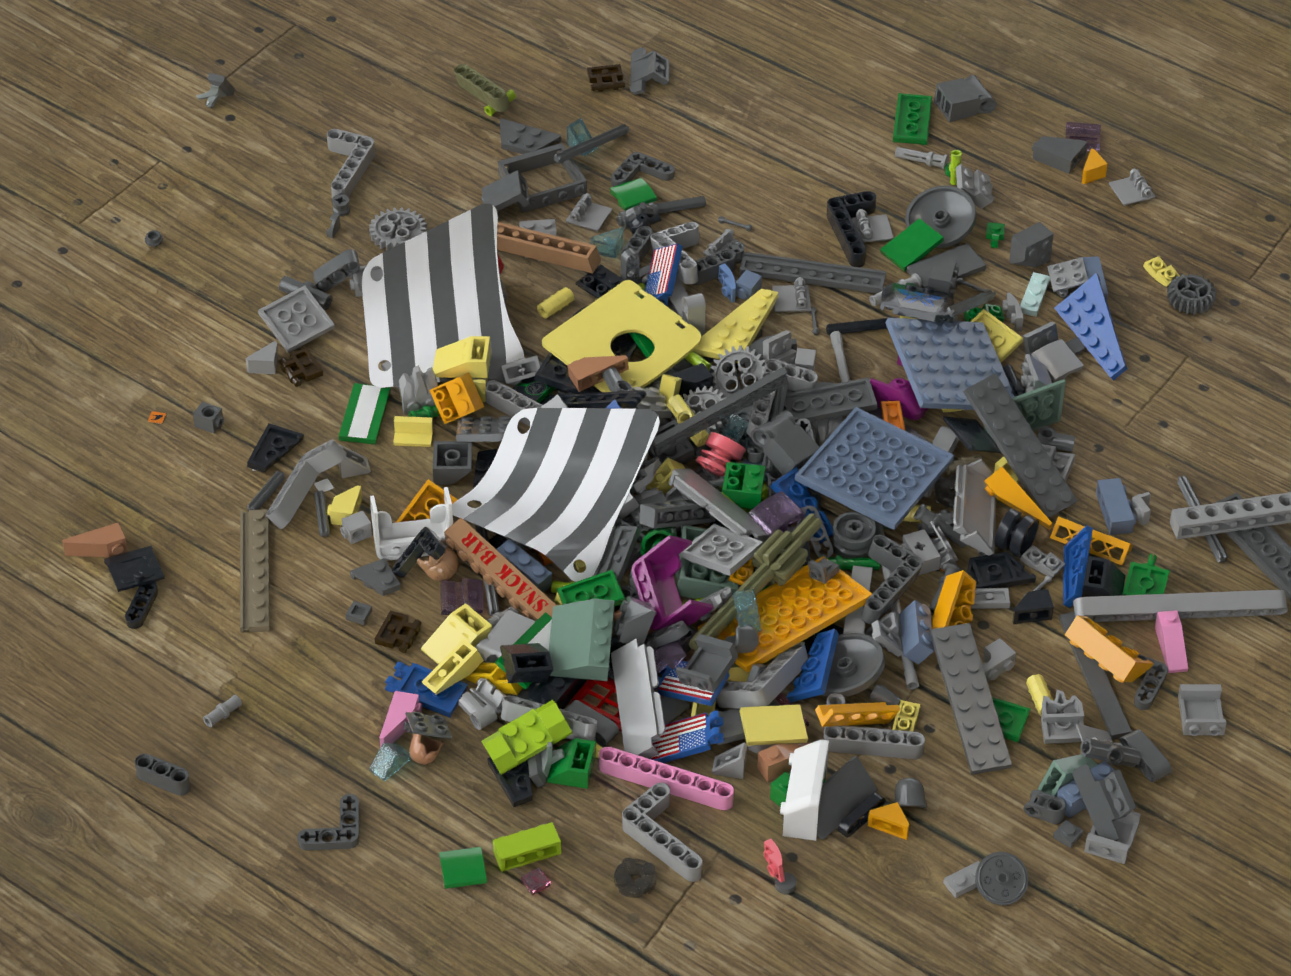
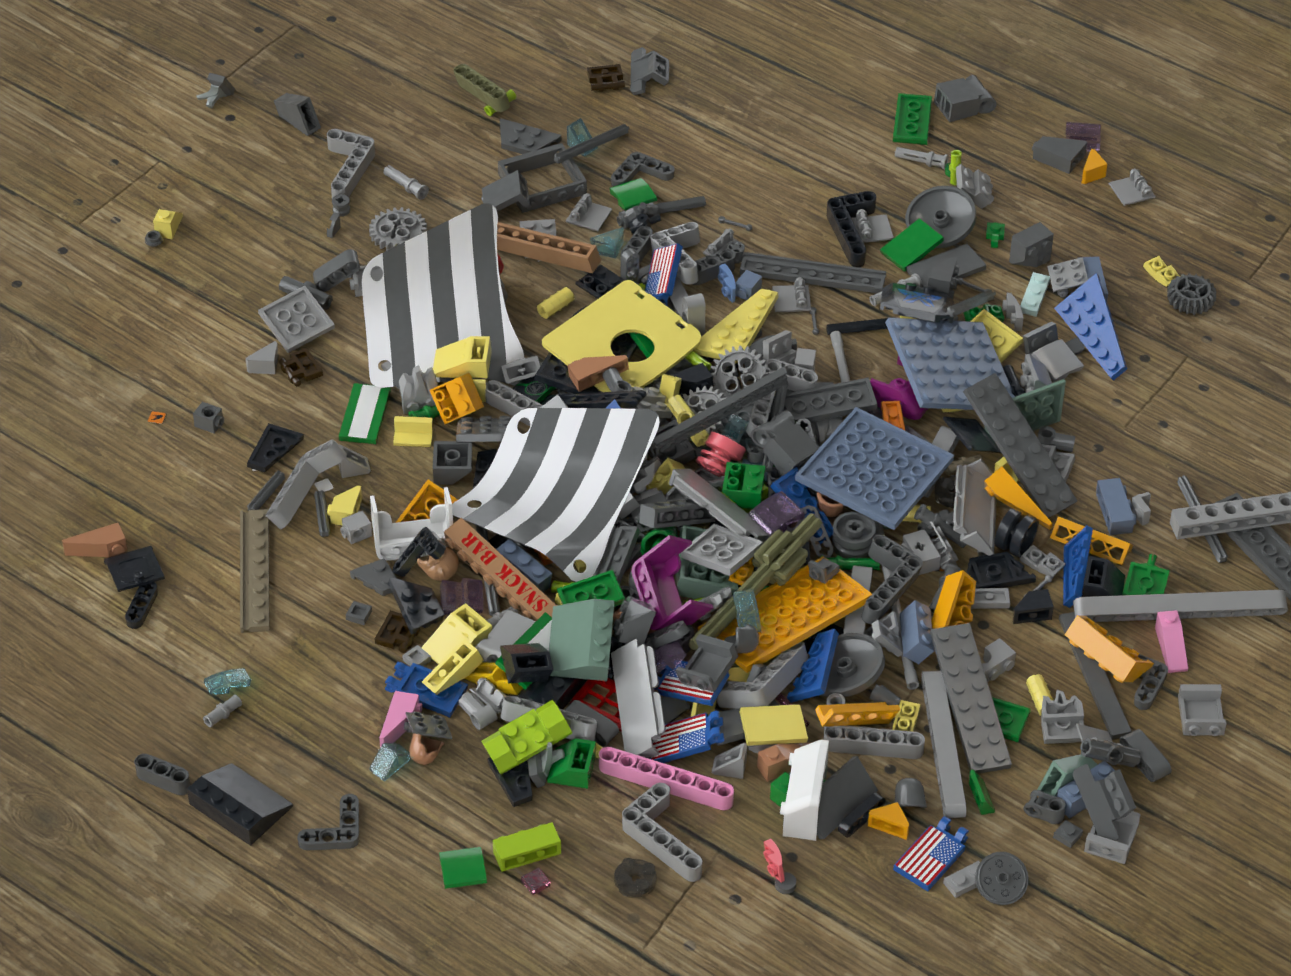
(167, 222): none -> light yellow slope
(222, 682): none -> clear light blue slope
(237, 802): none -> black slope
(298, 112): none -> dark grey slope
(411, 184): none -> light grey pin
(416, 604): none -> black wing
(417, 656): none -> light grey tile
(829, 506): none -> nougat hair
(932, 854): none -> tile
(943, 745): none -> light grey beam
(980, 793): none -> green slope

